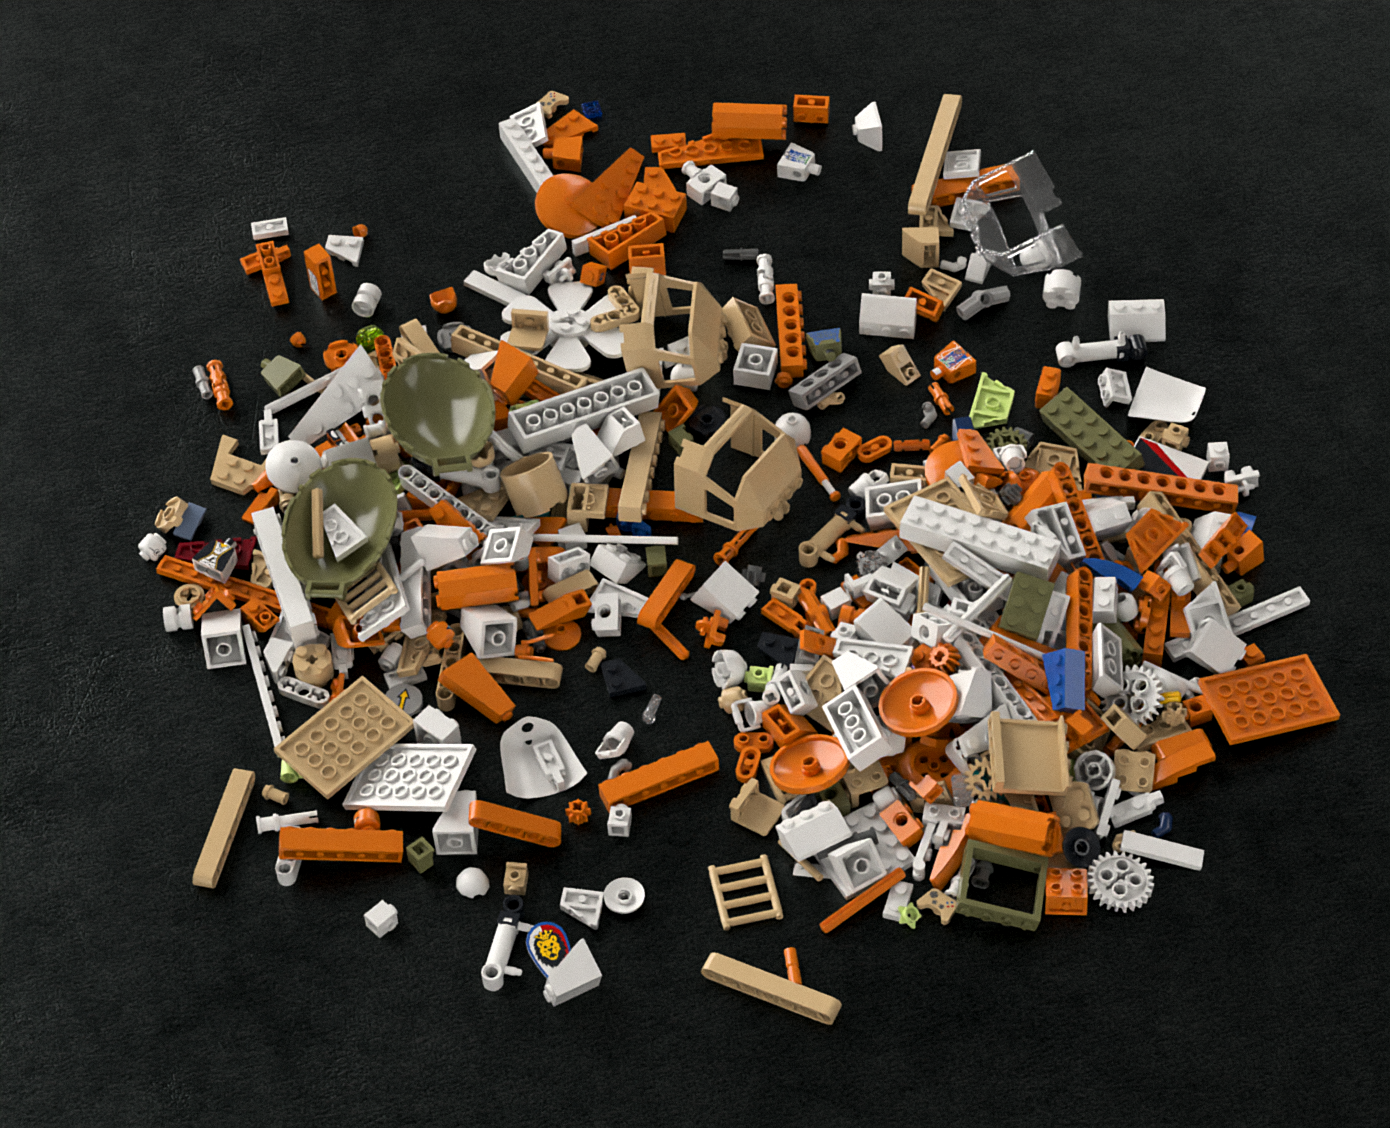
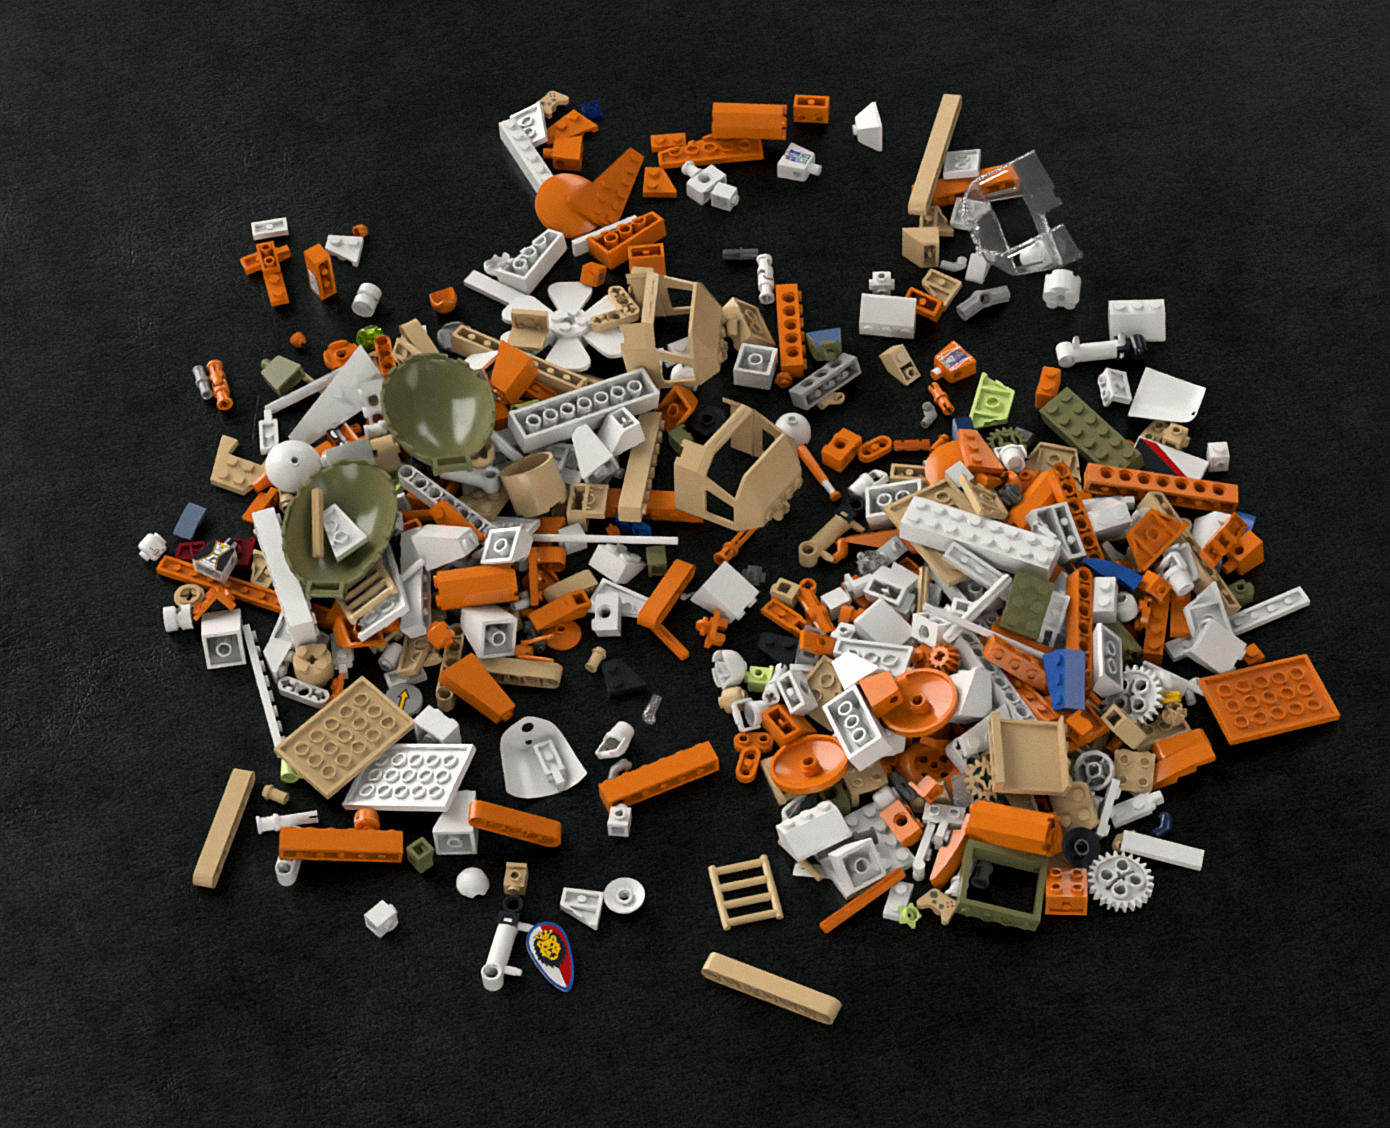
(172, 515): tan plate -> none
(258, 616): orange slope -> none
(562, 272): white hips -> none
(568, 564): white brick -> none
(573, 975): white slope -> none
(578, 811): orange gear -> none
(664, 202): orange brick -> none
(732, 325): none -> tan pin
(755, 809): tan bracket -> none
(792, 965): orange piece -> none
(883, 691): none -> orange torso
(1201, 705): orange brick -> none
(1246, 480): white hips -> none

